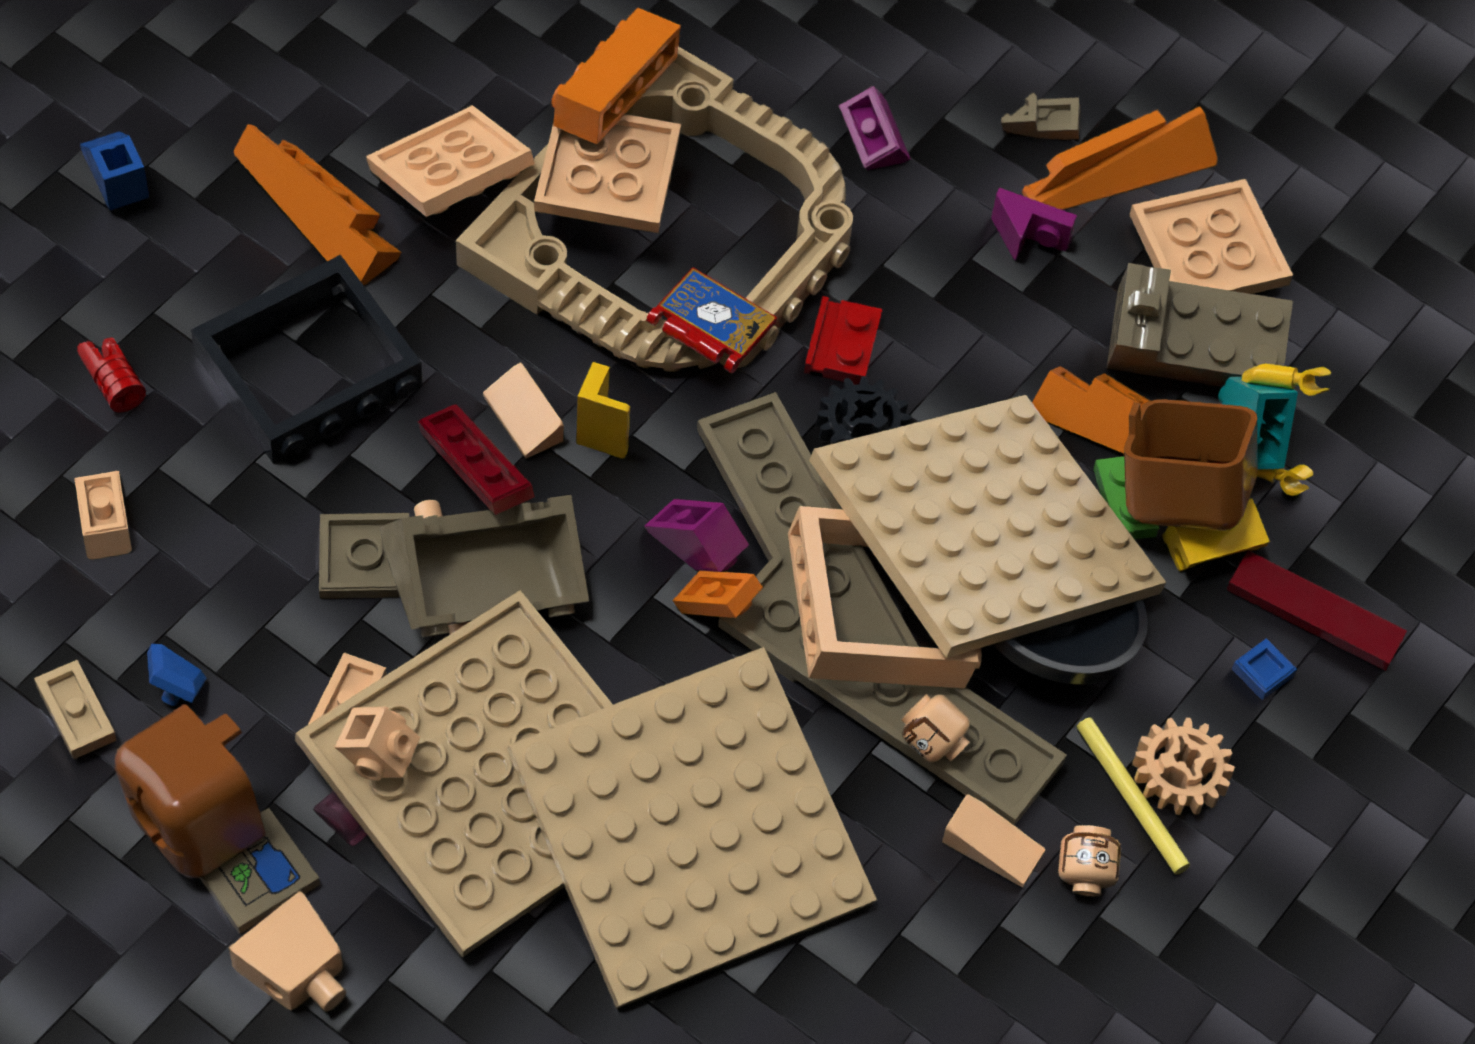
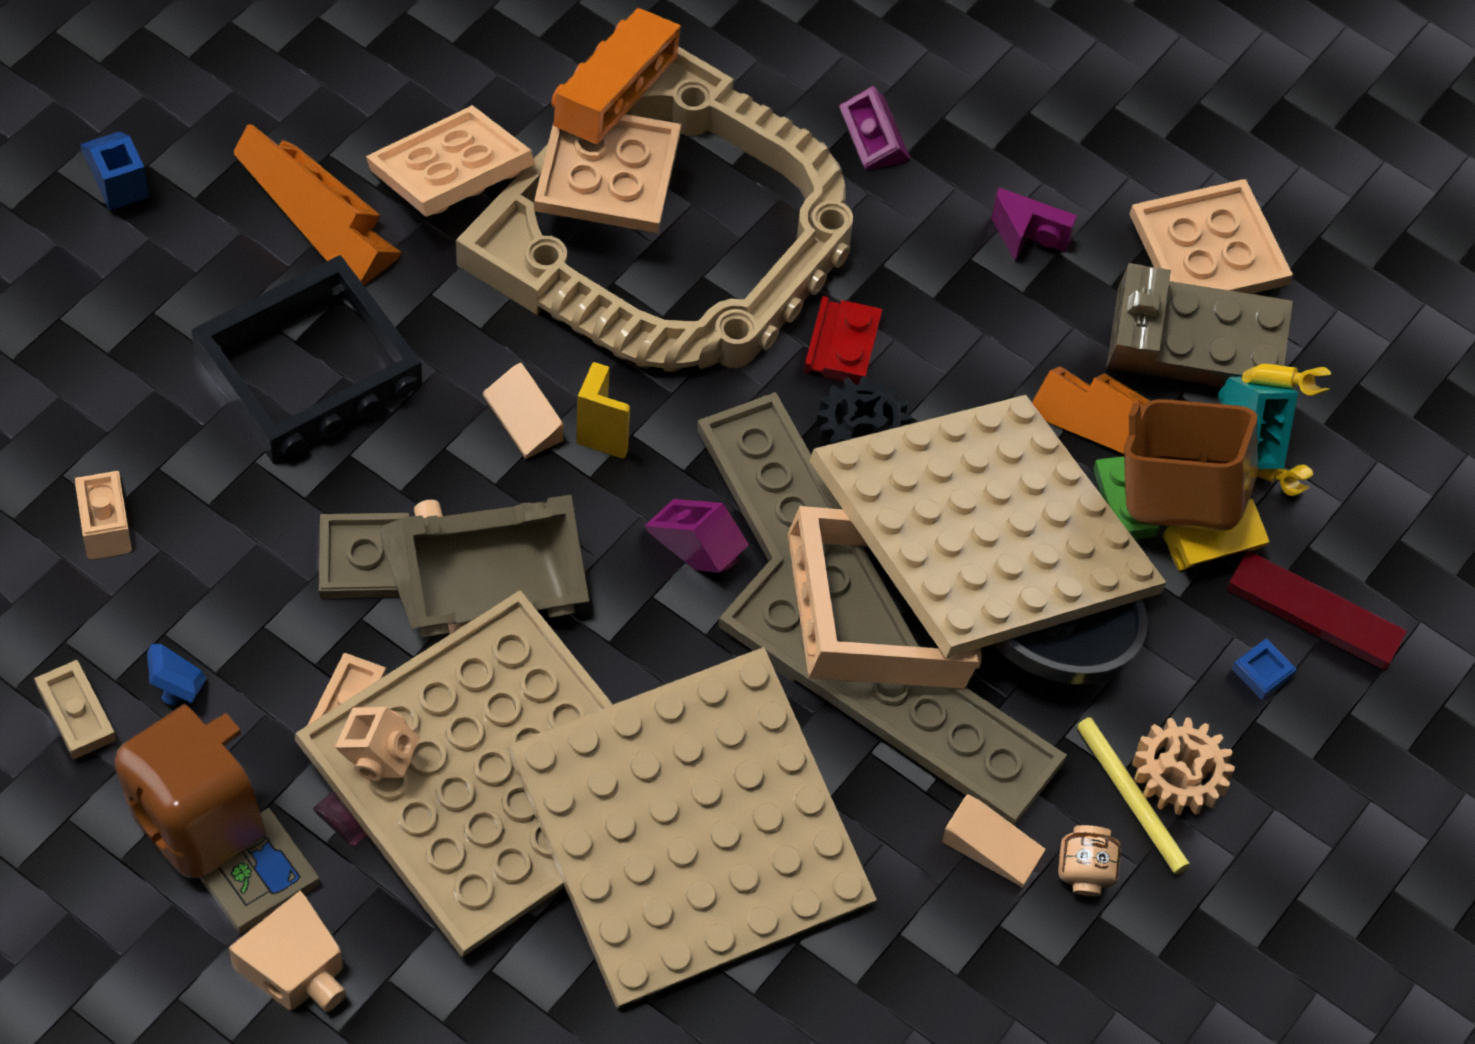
(112, 375): red hinge -> none
(476, 459): dark red tile -> none
(712, 319): piece -> none
(718, 594): orange plate -> none
(936, 728): light nougat head -> none
(1045, 118): dark tan slope -> none
(1127, 159): orange wedge -> none

